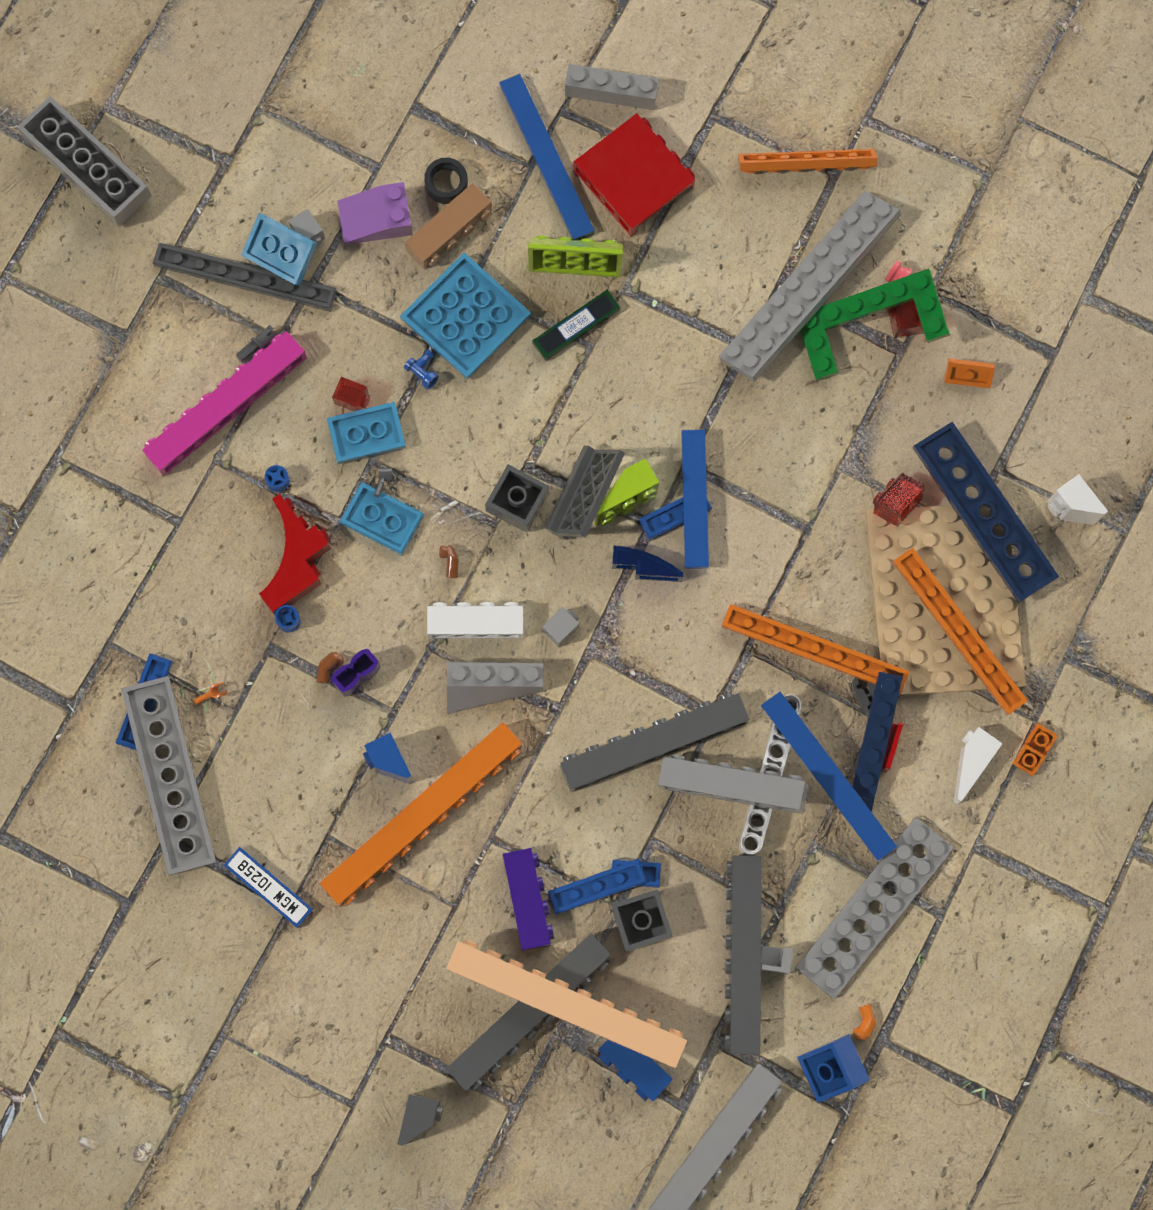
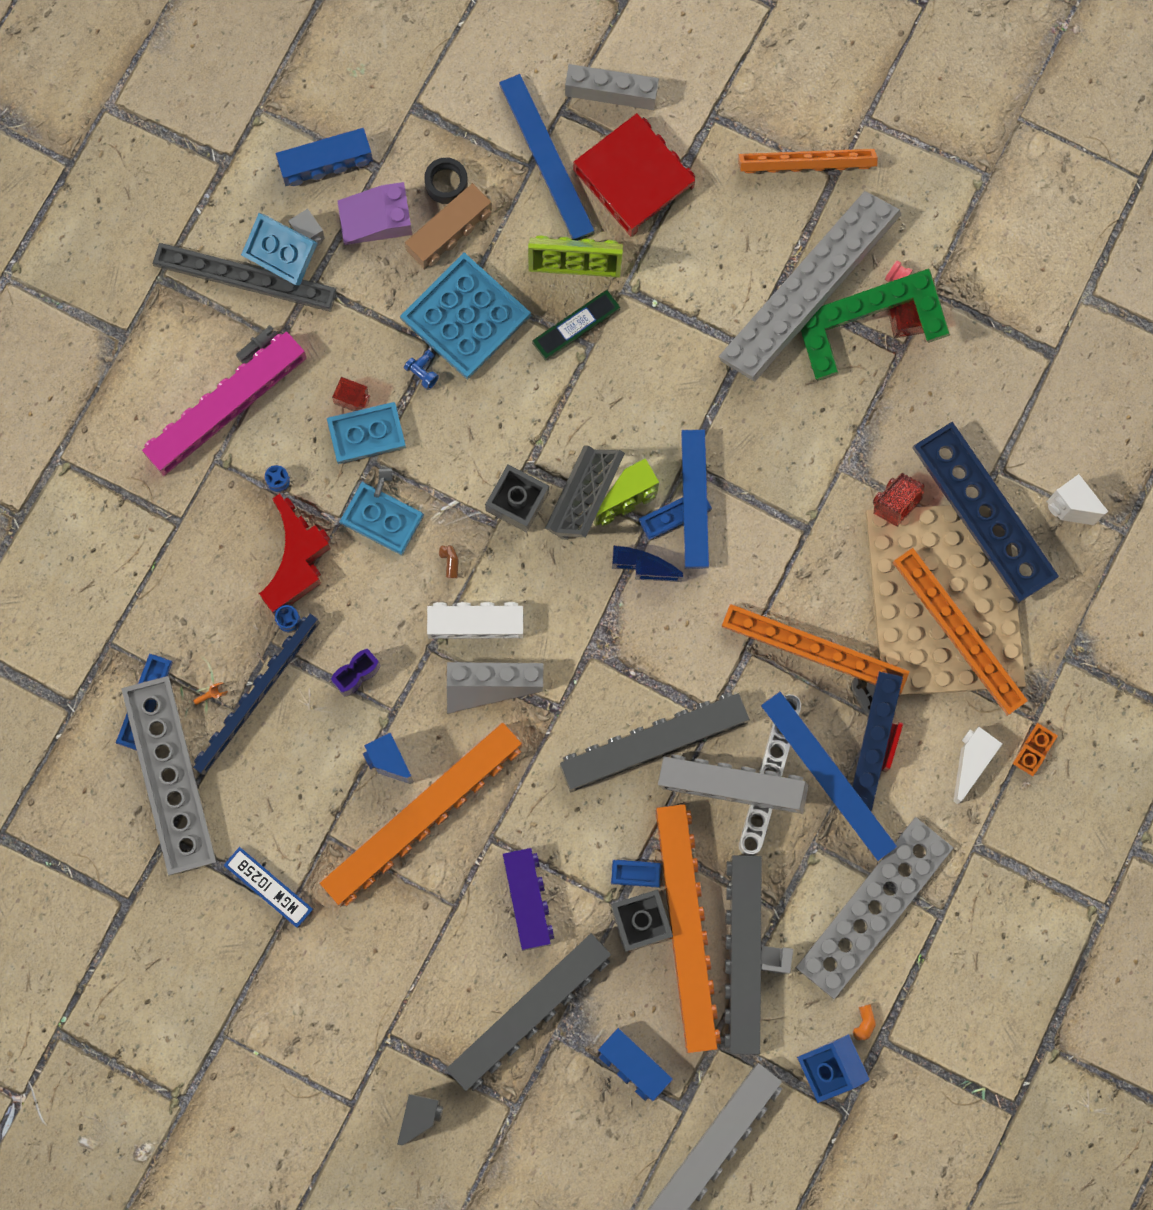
(84, 161): light grey brick -> none
(250, 701): none -> dark blue plate
(324, 157): none -> blue brick
(326, 664): dark orange arm -> none
(561, 626): light grey brick -> none
(567, 1004): light nougat brick -> none
(597, 886): blue tile -> none
(685, 925): none -> orange brick
(969, 373): orange plate -> none

